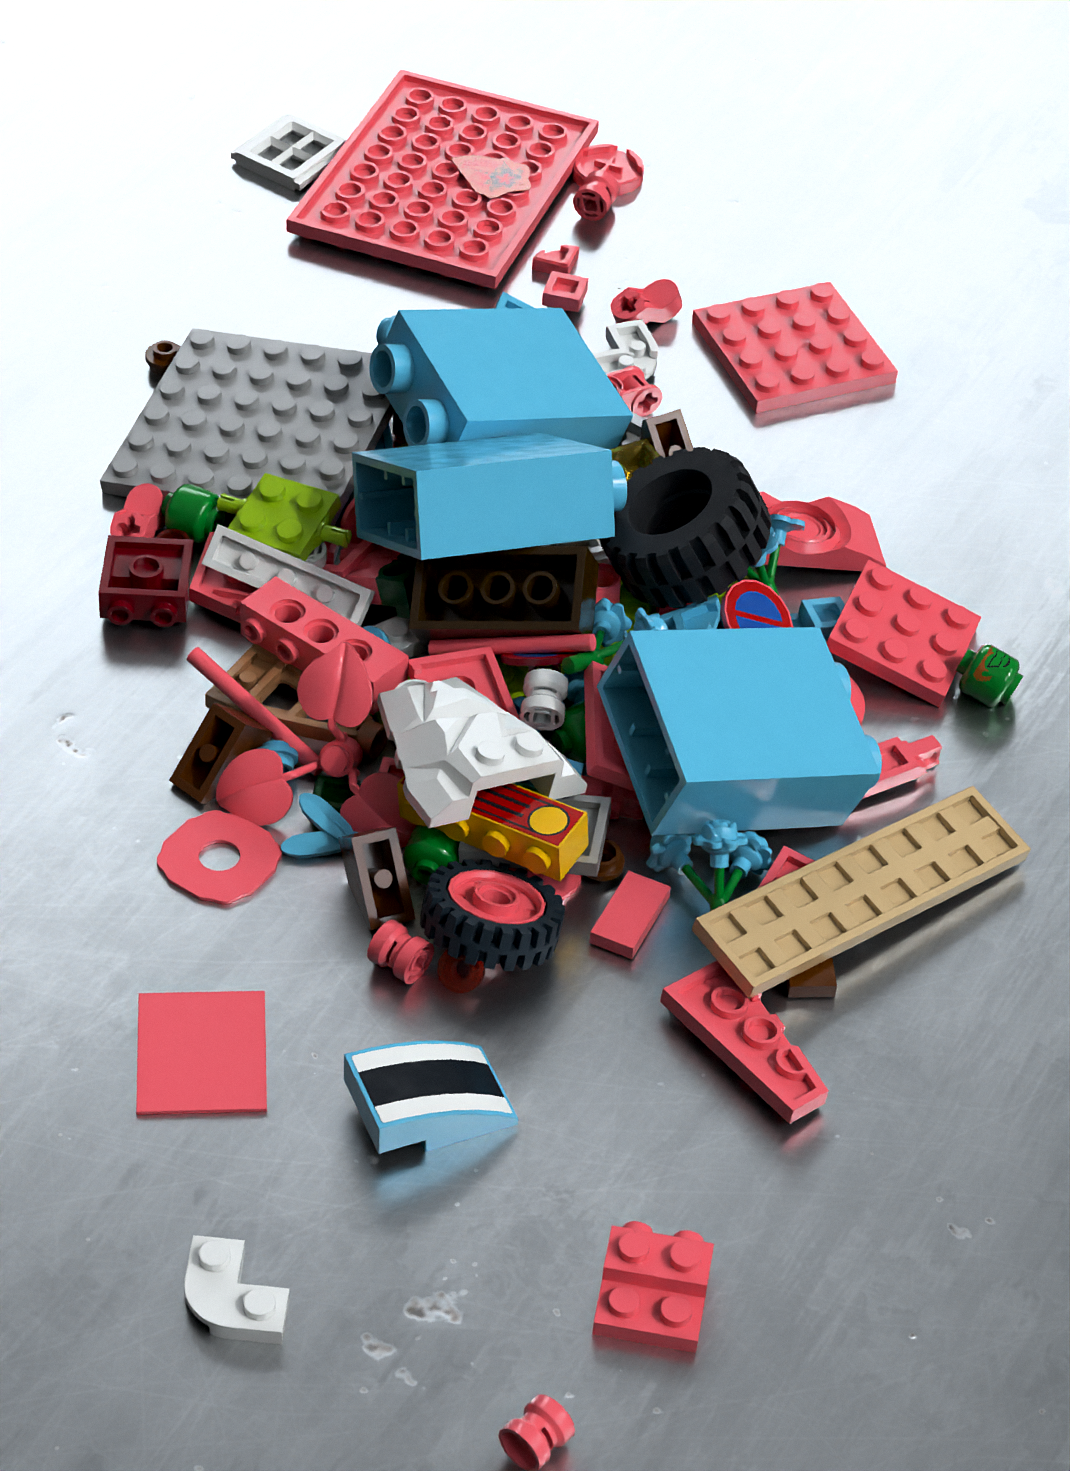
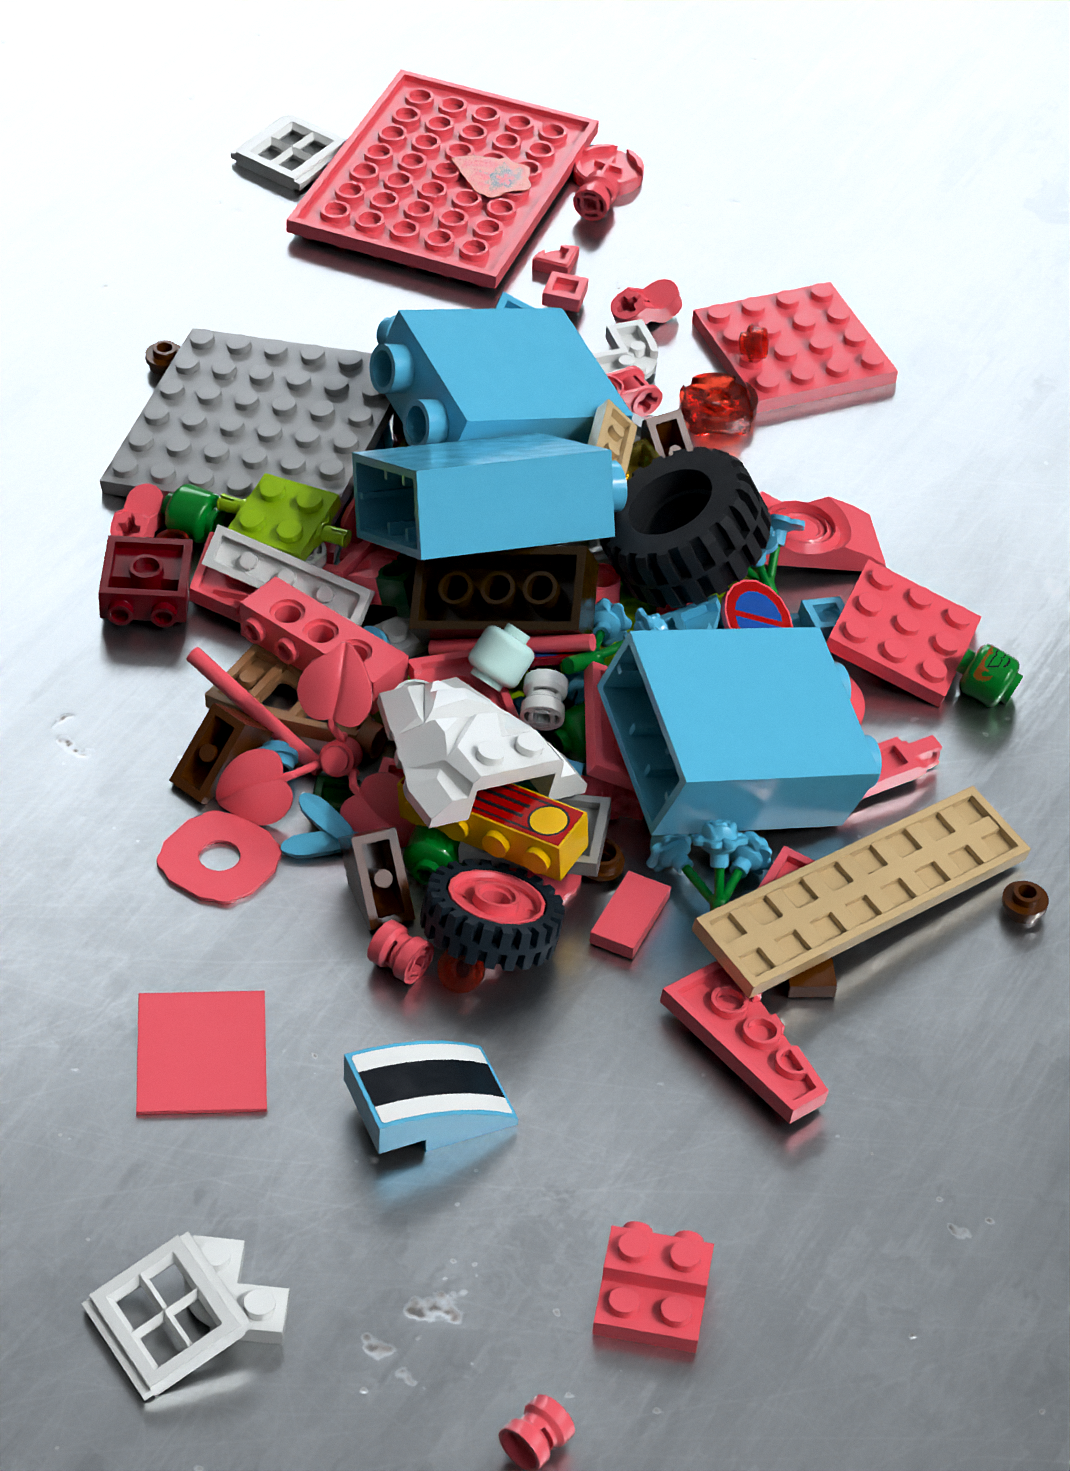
(127, 1342): none -> white piece
(501, 656): none -> light aqua head
(614, 432): none -> tan plate
(732, 415): none -> clear red plate
(754, 343): none -> clear red plate
(1024, 901): none -> reddish brown plate

